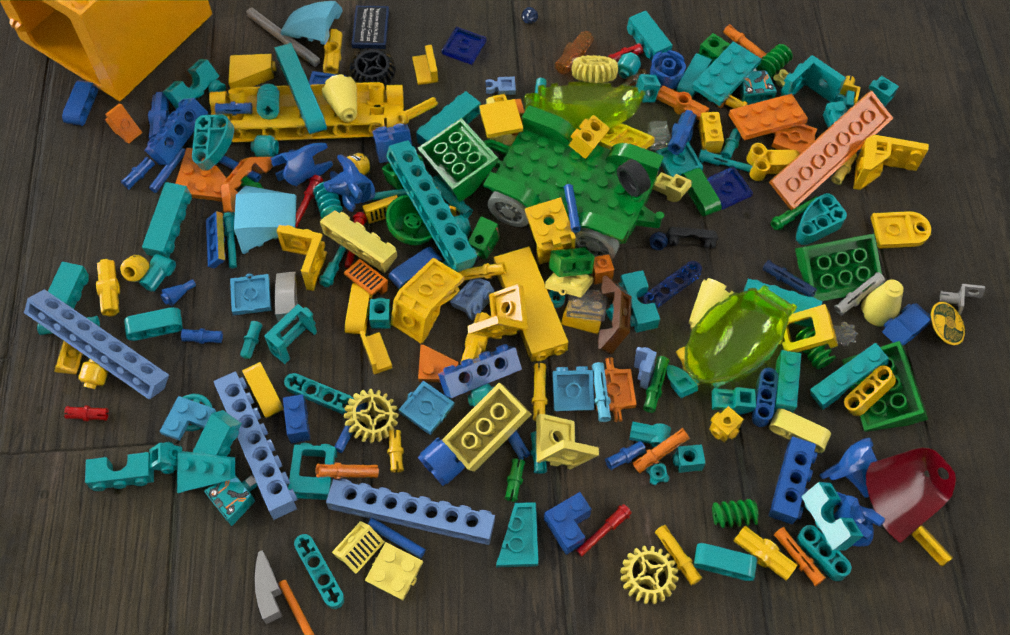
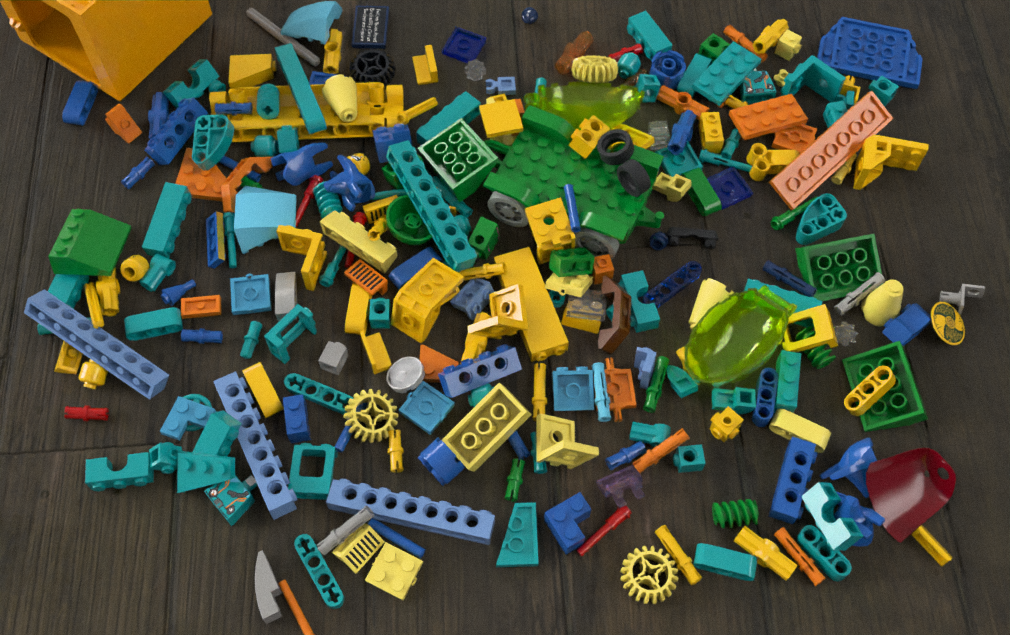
(88, 244): none -> green slope
(94, 306): none -> yellow axle
(166, 171): blue piece -> none
(201, 306): none -> orange plate
(288, 139): none -> teal brick
(333, 357): none -> light grey brick
(341, 470): orange pin -> none
(341, 533): none -> light grey pin
(379, 227): none -> yellow pin
(405, 374): none -> tile
(475, 70): none -> clear gear
(620, 156): none -> black tyre
(621, 480): none -> clear purple plate
(661, 469): teal plate -> none
(770, 36): none -> yellow piece
(775, 59): green piece -> none
(788, 45): none -> light yellow brick
(841, 380): teal arch -> none
(871, 51): none -> blue plate
(900, 229): yellow plate -> none

